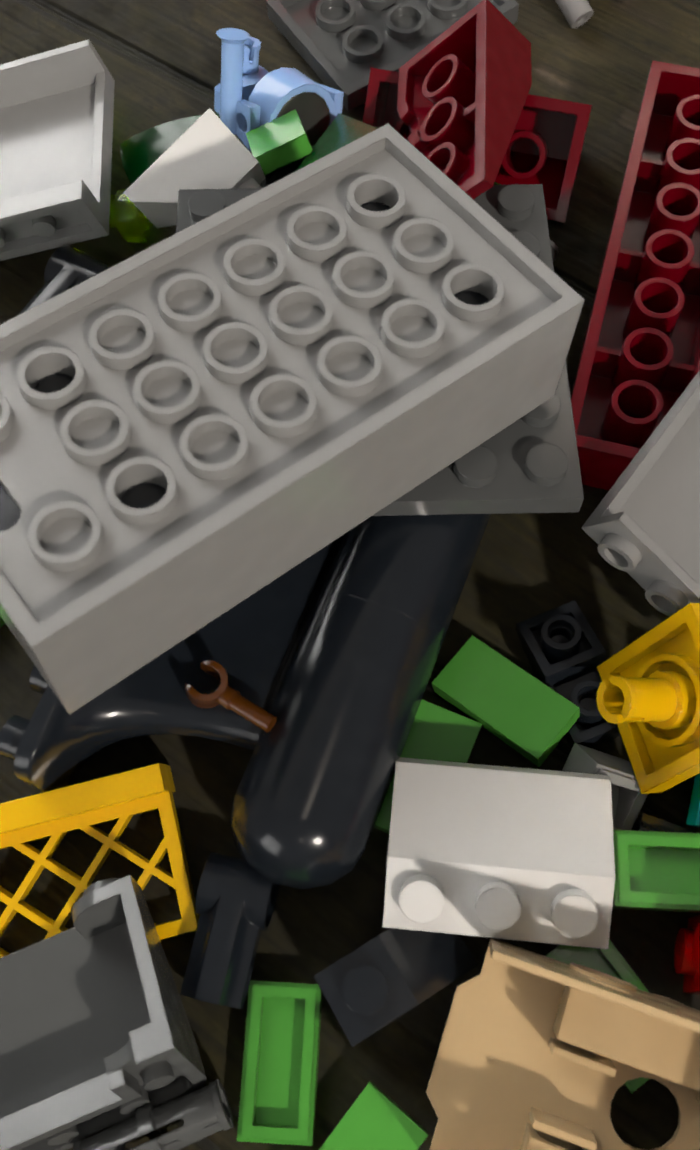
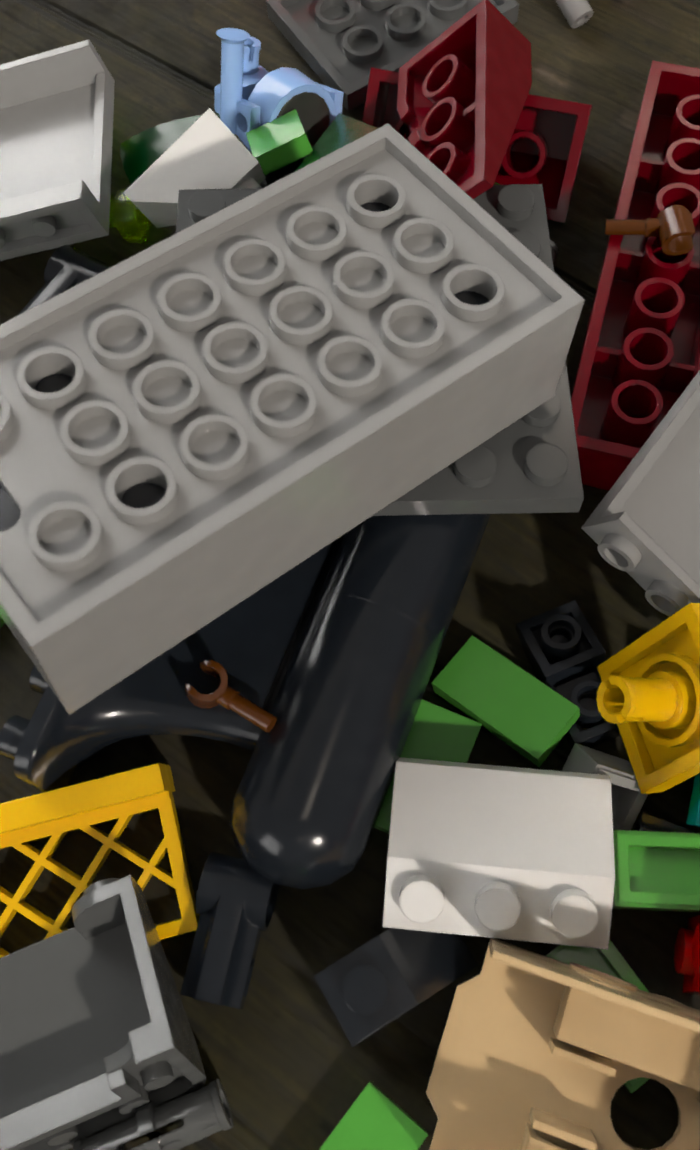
(280, 1063): bright green tile -> none
(672, 225): none -> reddish brown hand

